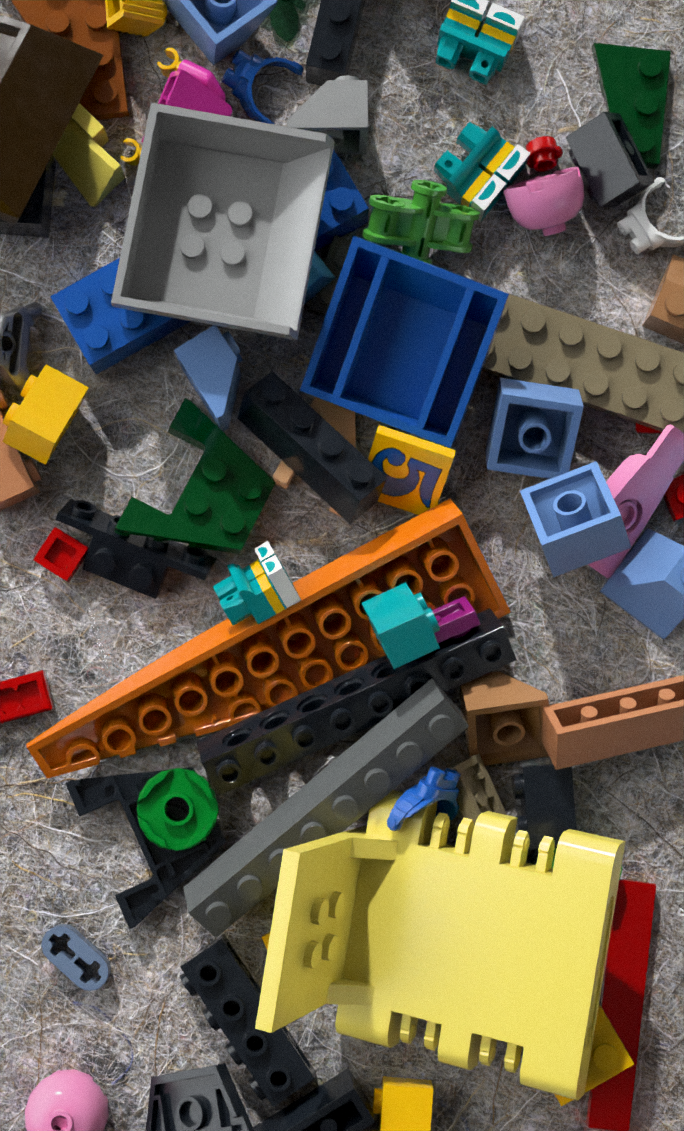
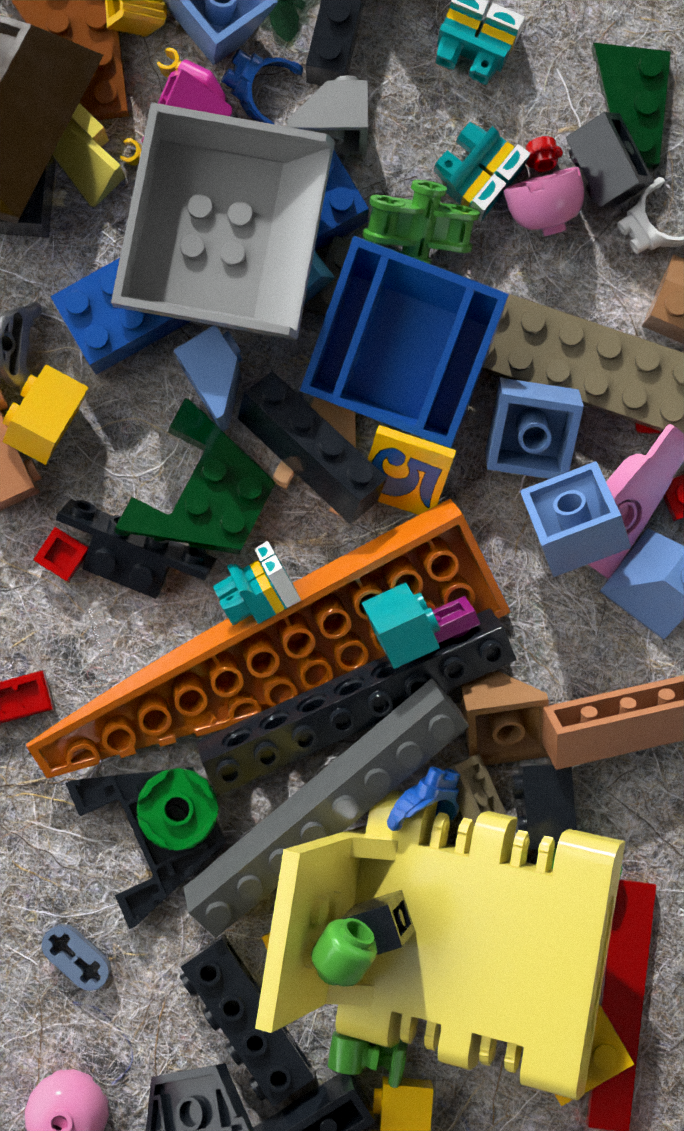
(344, 952): none -> bright green head
(352, 1056): none -> bright green leg
(387, 919): none -> black brick

